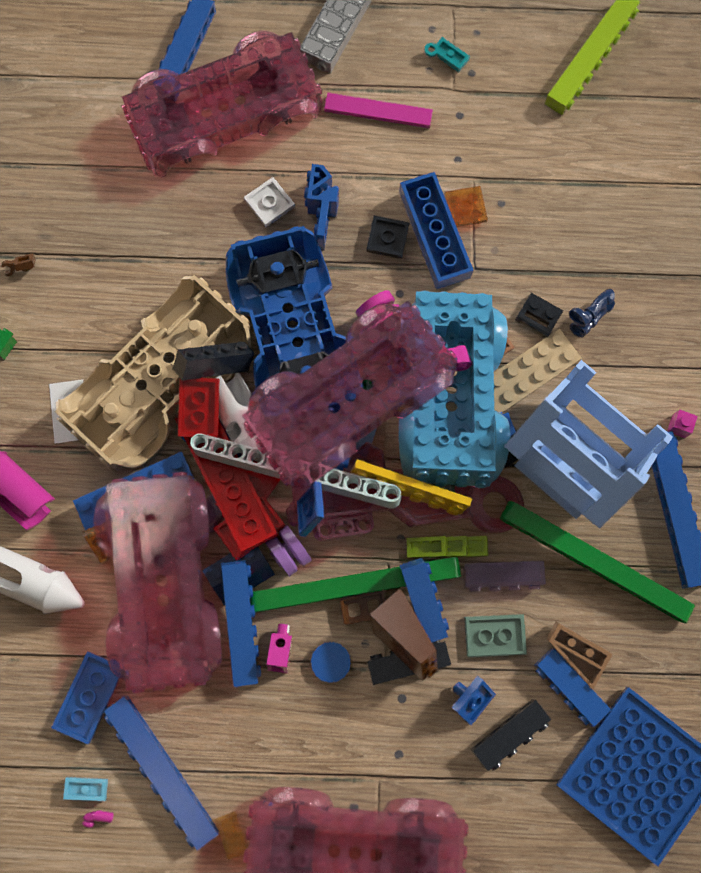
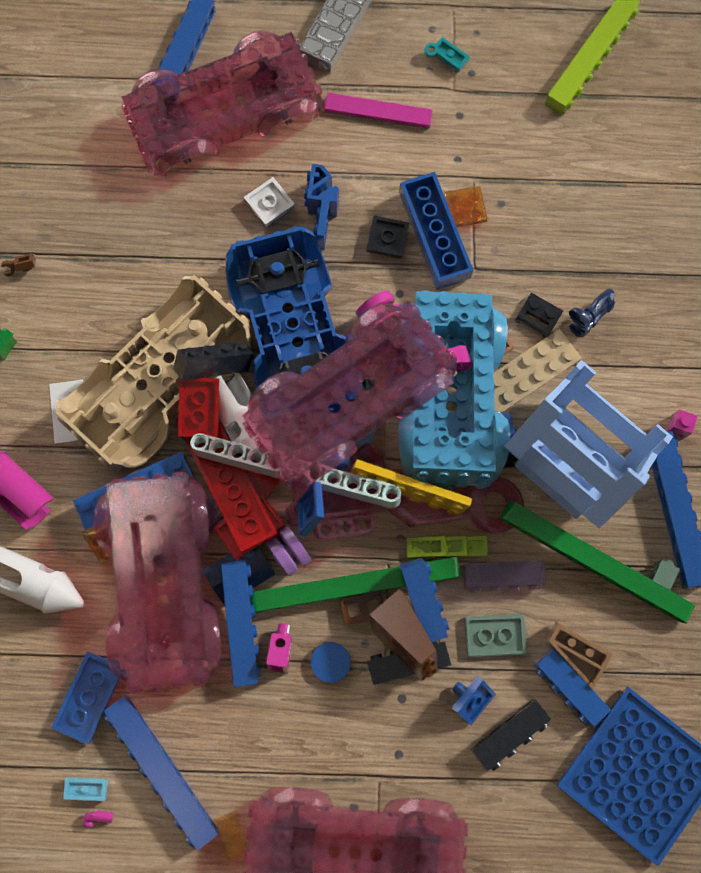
(664, 573): none -> sand green brick

